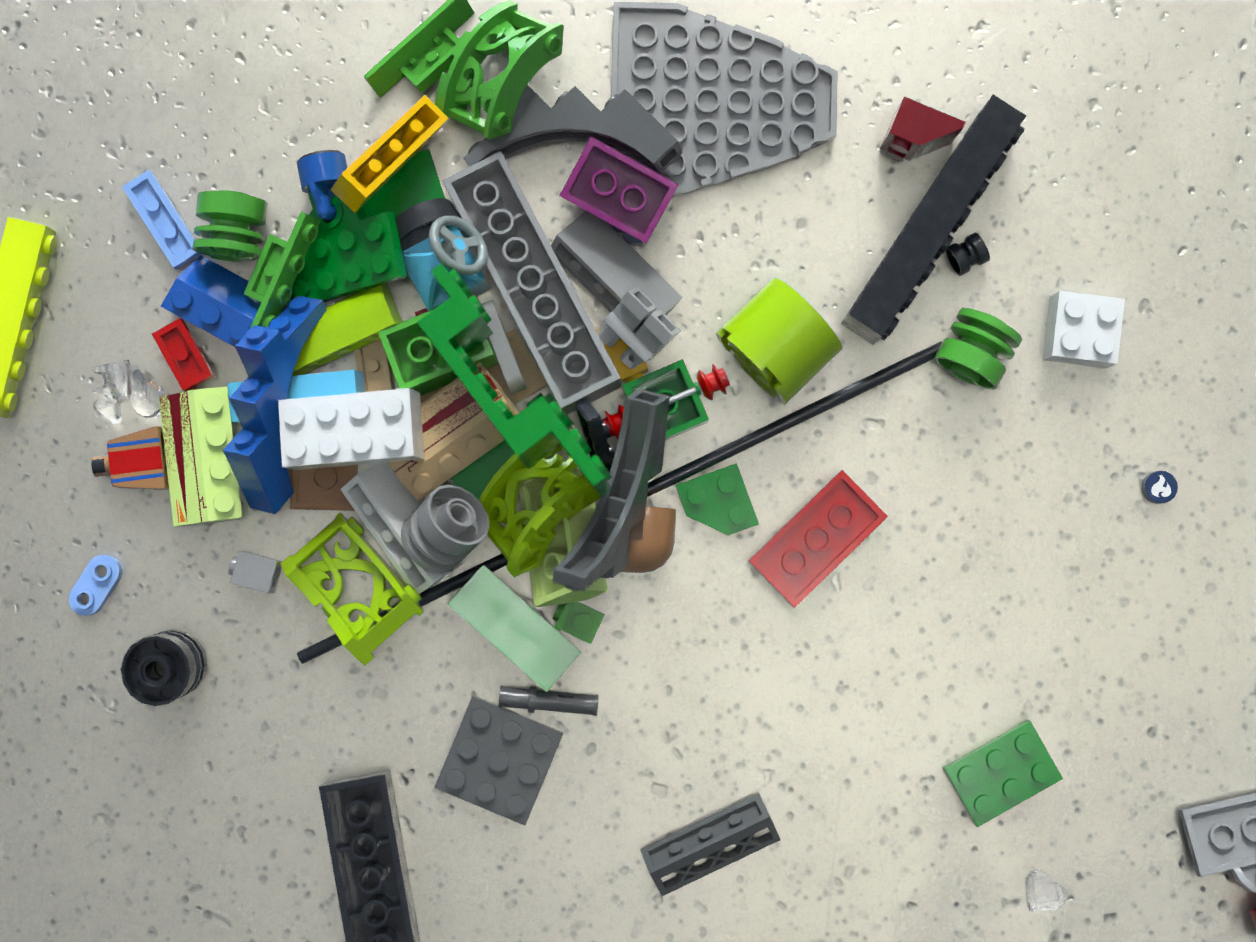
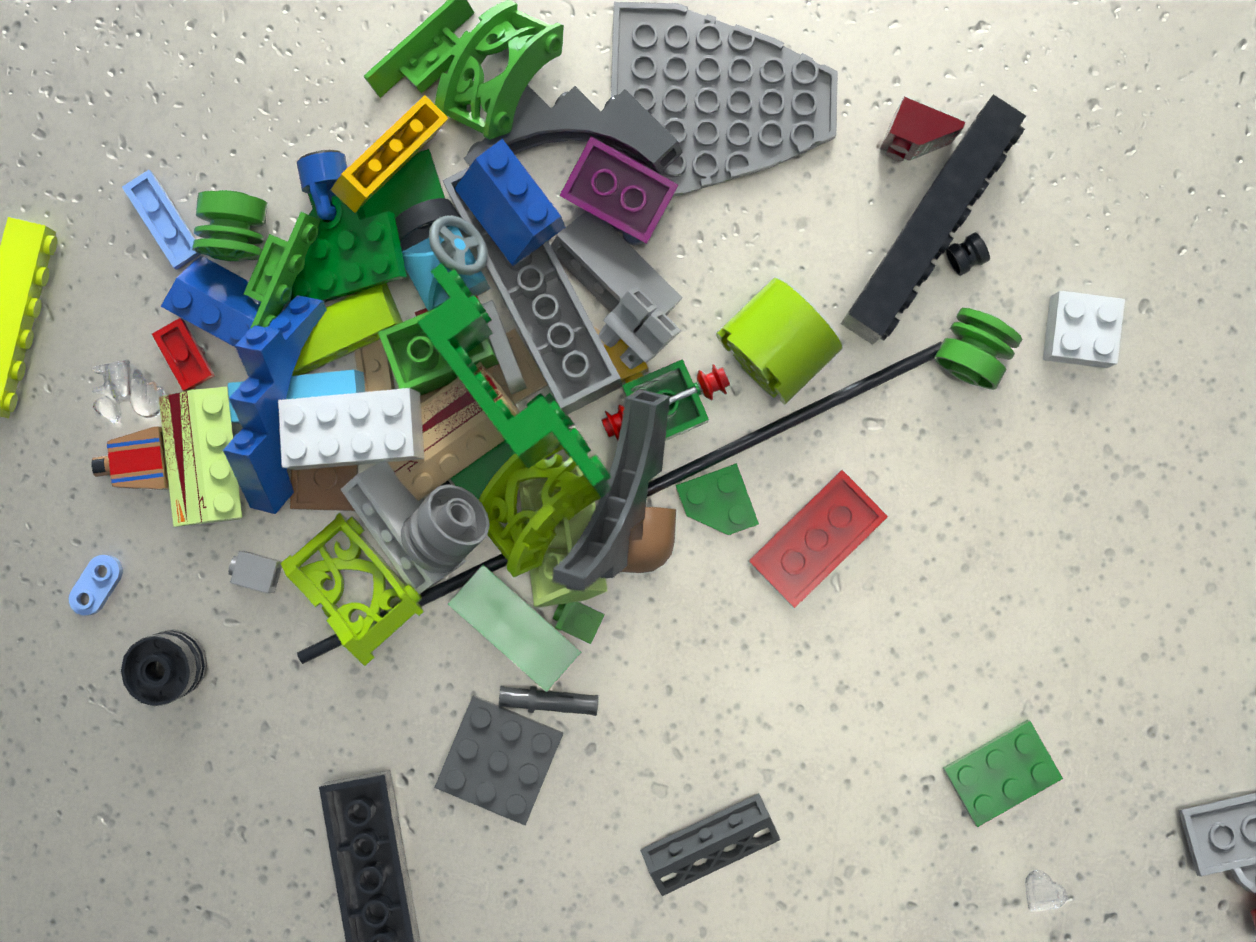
(509, 203): none -> blue slope
(595, 432): black plate -> none
(1159, 487): dark blue tile -> none

